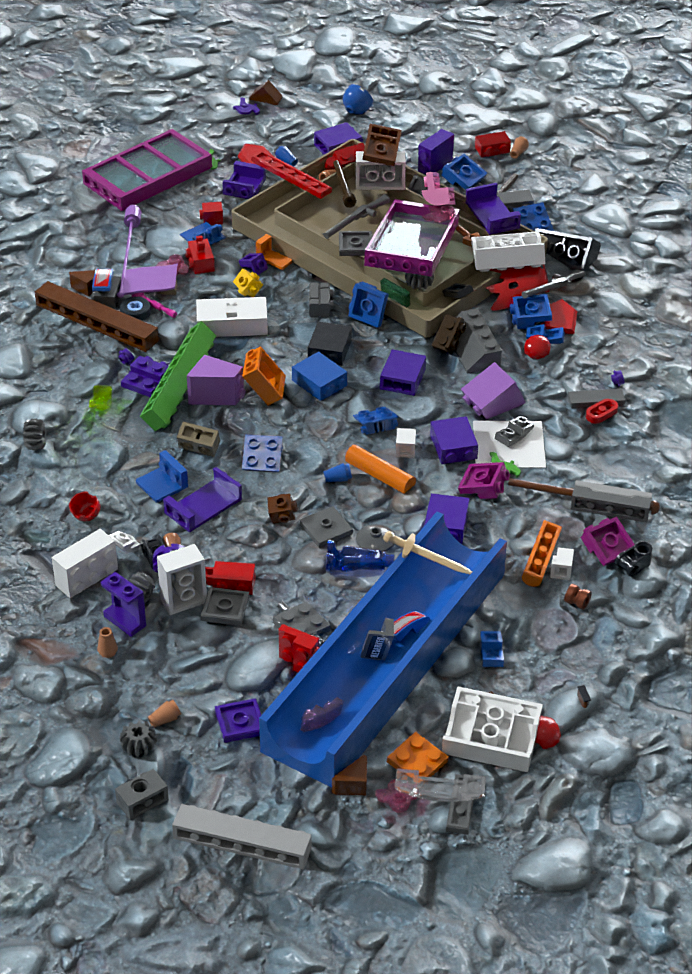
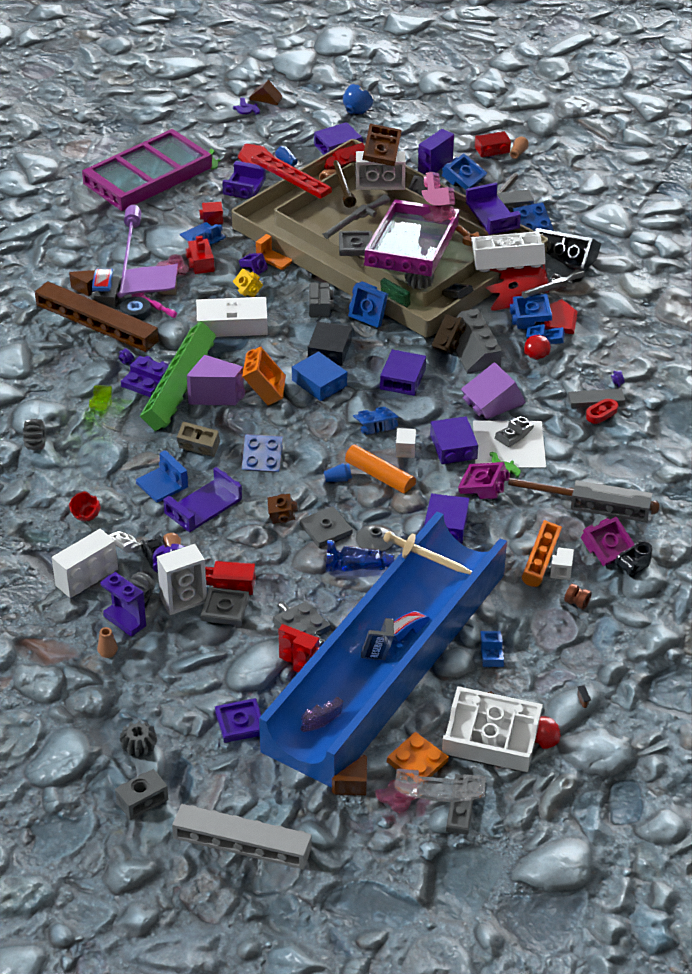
(165, 713): nougat cone -> none

